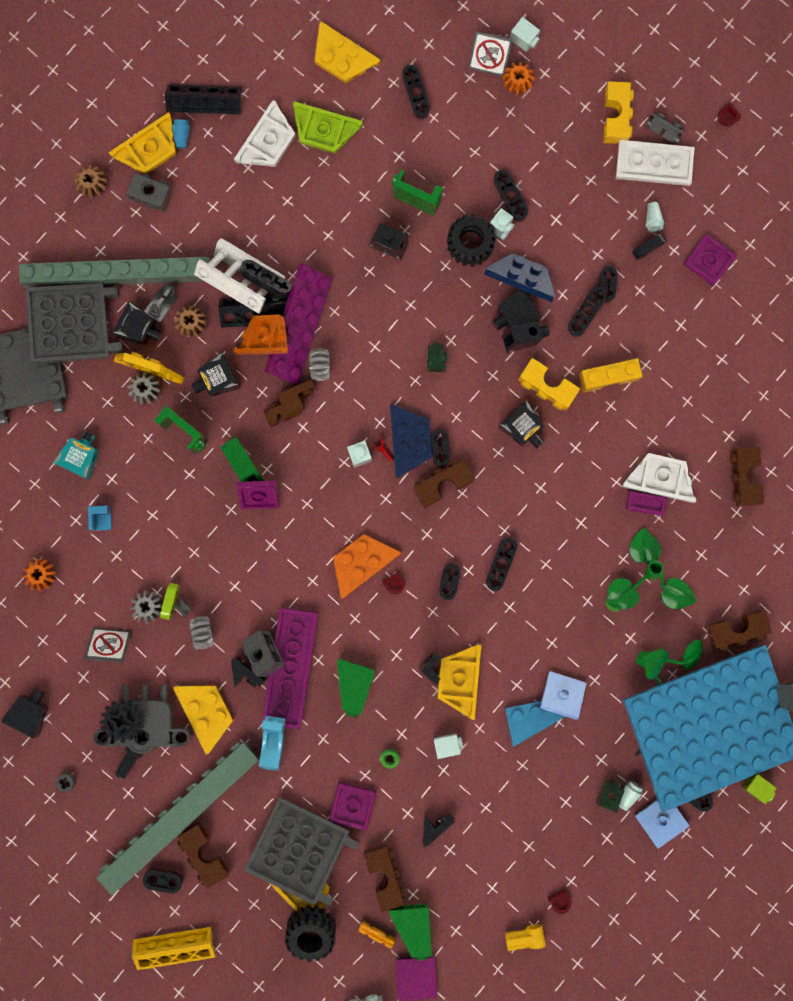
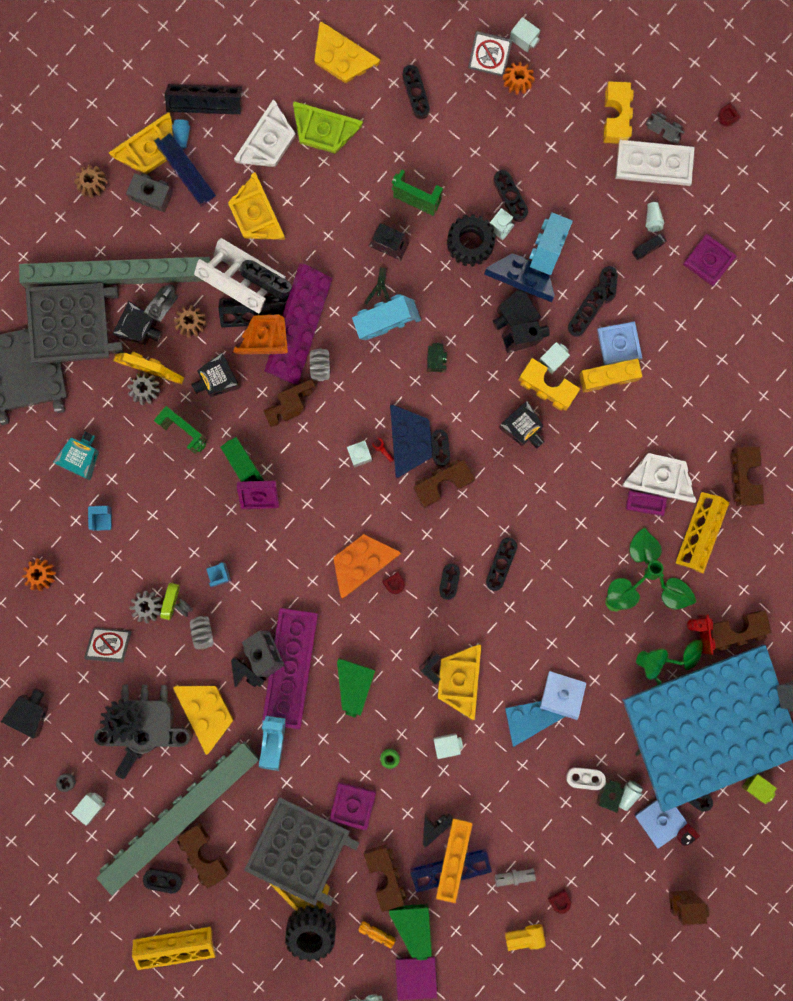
(88, 808): none -> light aqua brick
(185, 169): none -> clear blue fence
(218, 574): none -> dark azure panel
(254, 212): none -> yellow wing
(380, 286): none -> plant
(385, 317): none -> medium azure wedge
(436, 867): none -> clear blue fence
(454, 860): none -> light orange plate
(515, 877): none -> light grey pin
(550, 243): none -> medium azure wedge
(554, 357): none -> light aqua brick
(585, 778): none -> white plate
(619, 343): none -> light blue plate
(687, 835): none -> dark red tile
(688, 907): none -> reddish brown arch
(704, 625): none -> red hinge
(708, 533): none -> yellow fence

